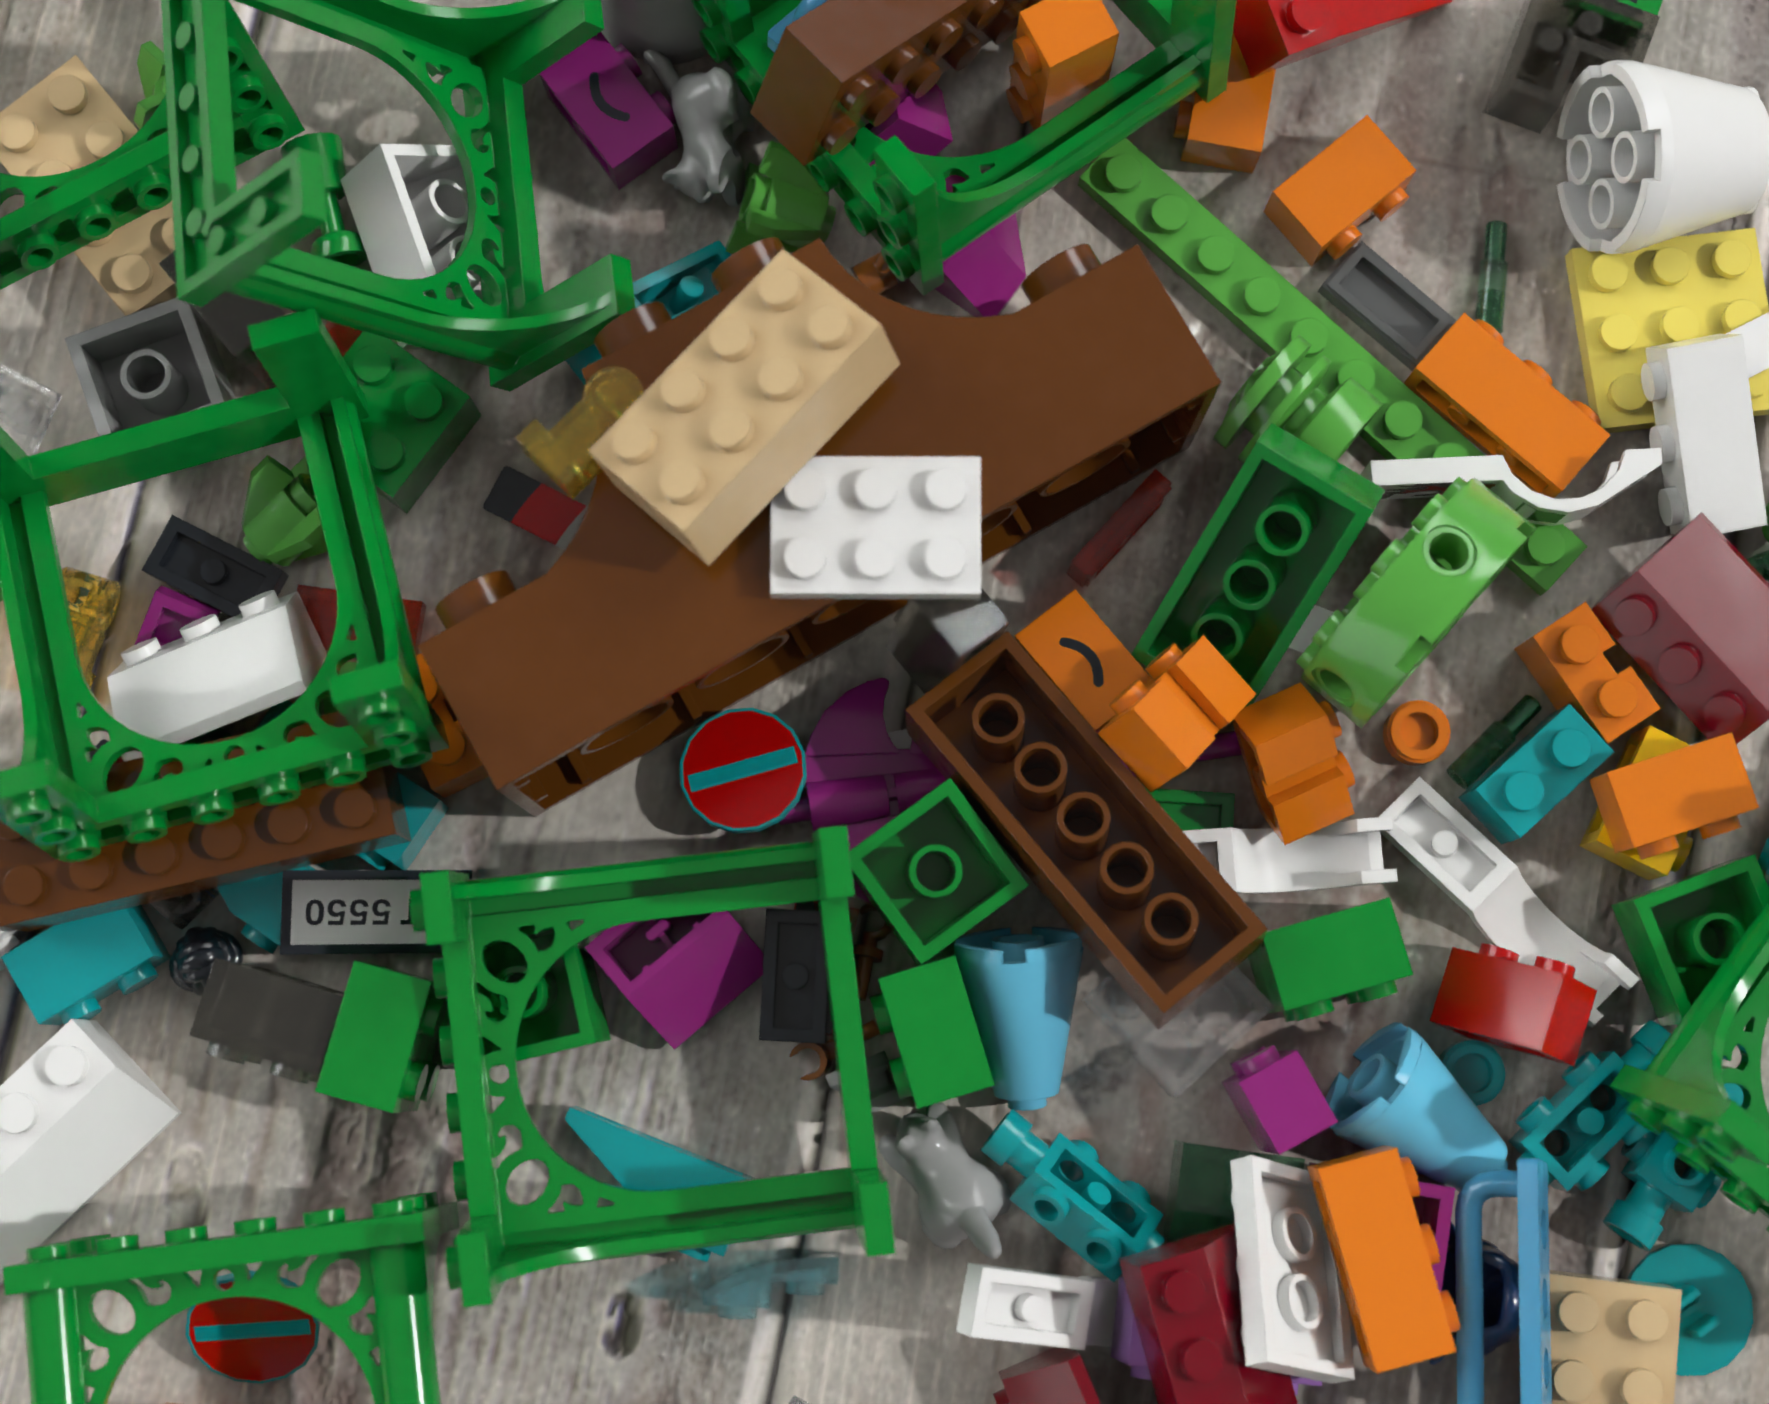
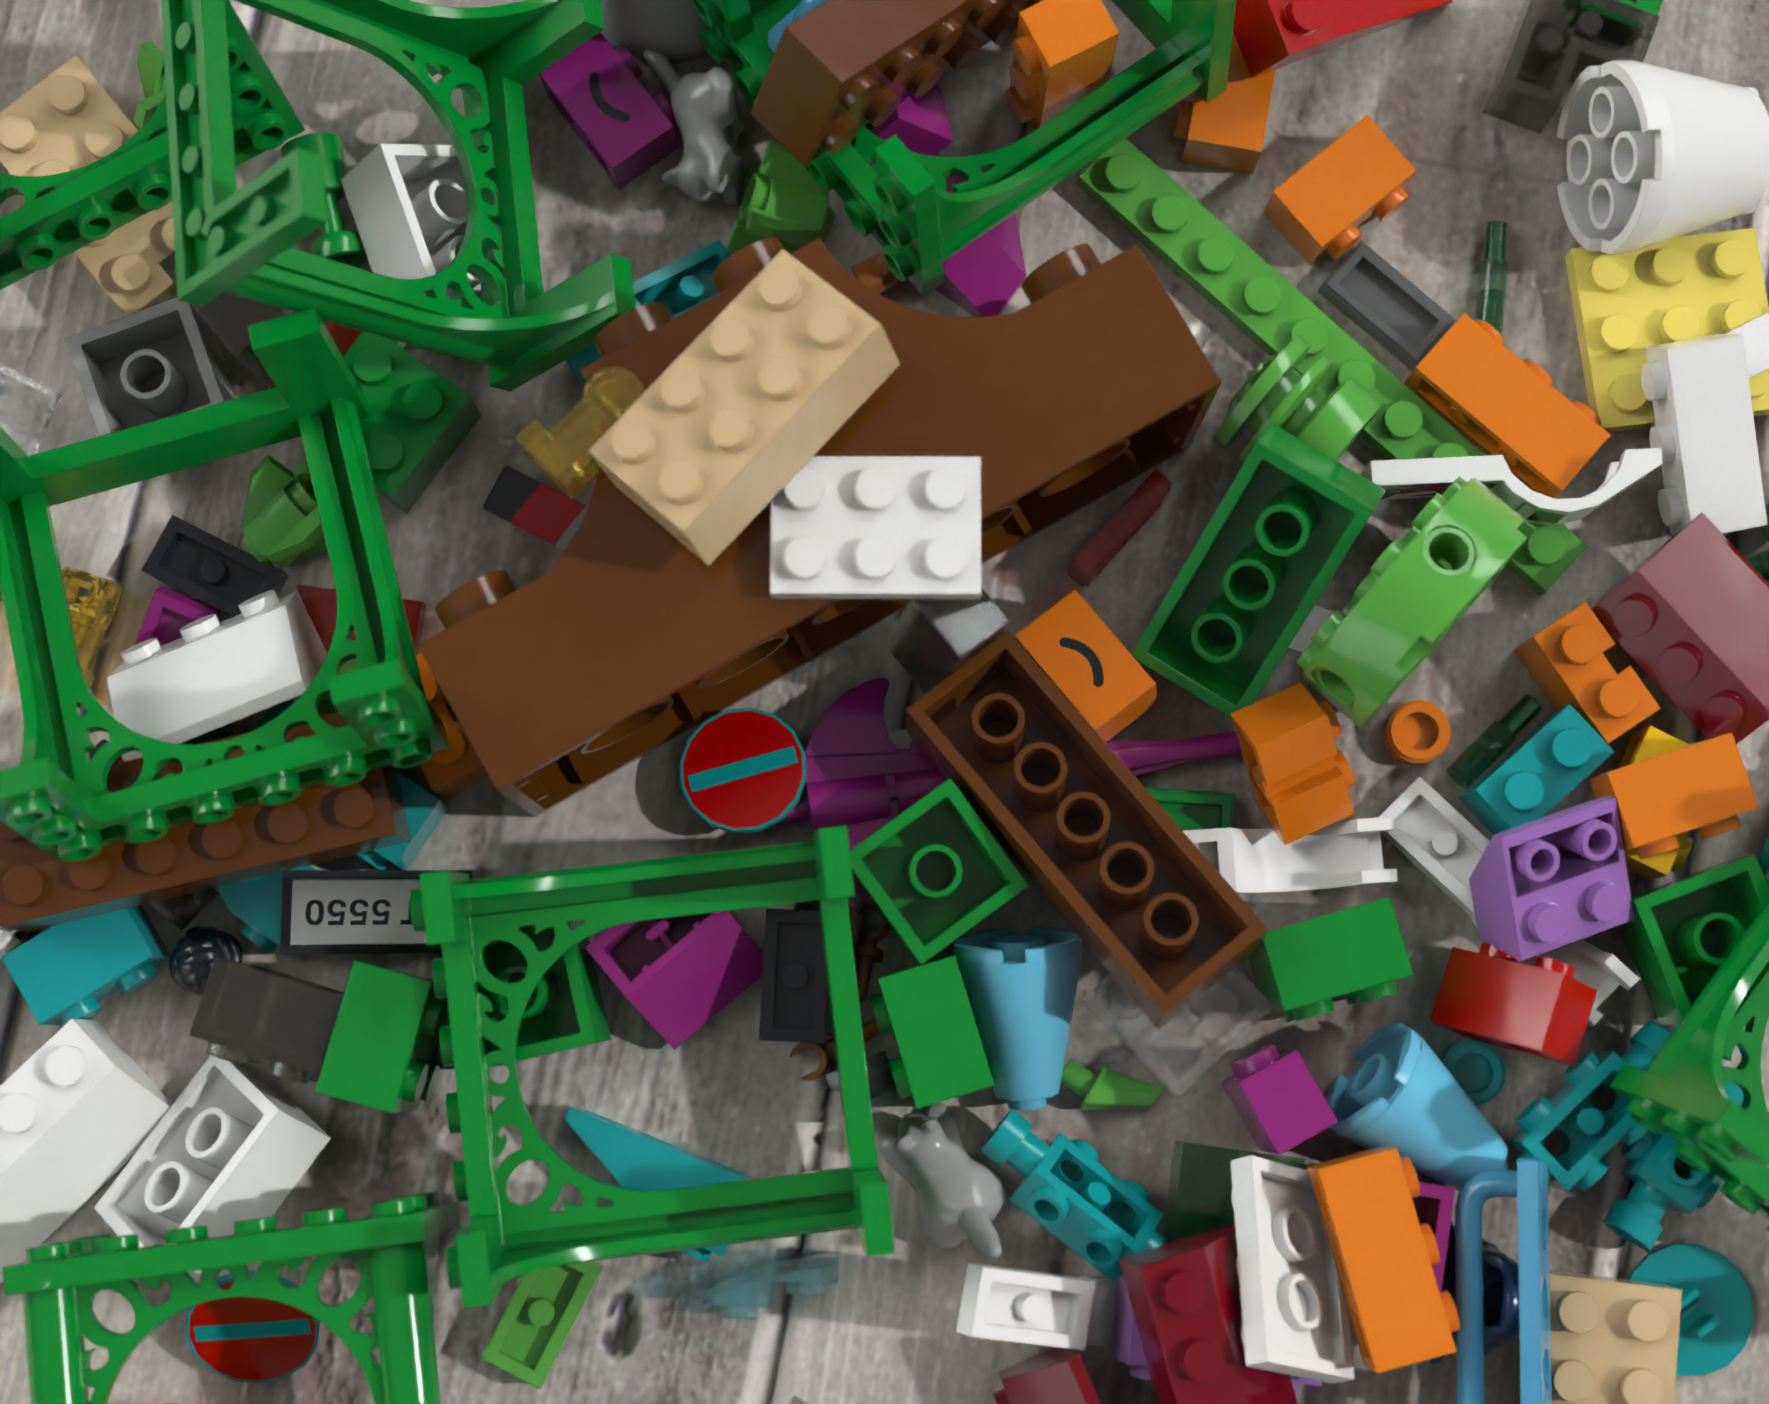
(214, 1159): none -> white slope
(540, 1320): none -> bright green plate
(1108, 1089): none -> bright green bar
(1176, 713): orange brick -> none
(1553, 881): none -> medium lavender slope

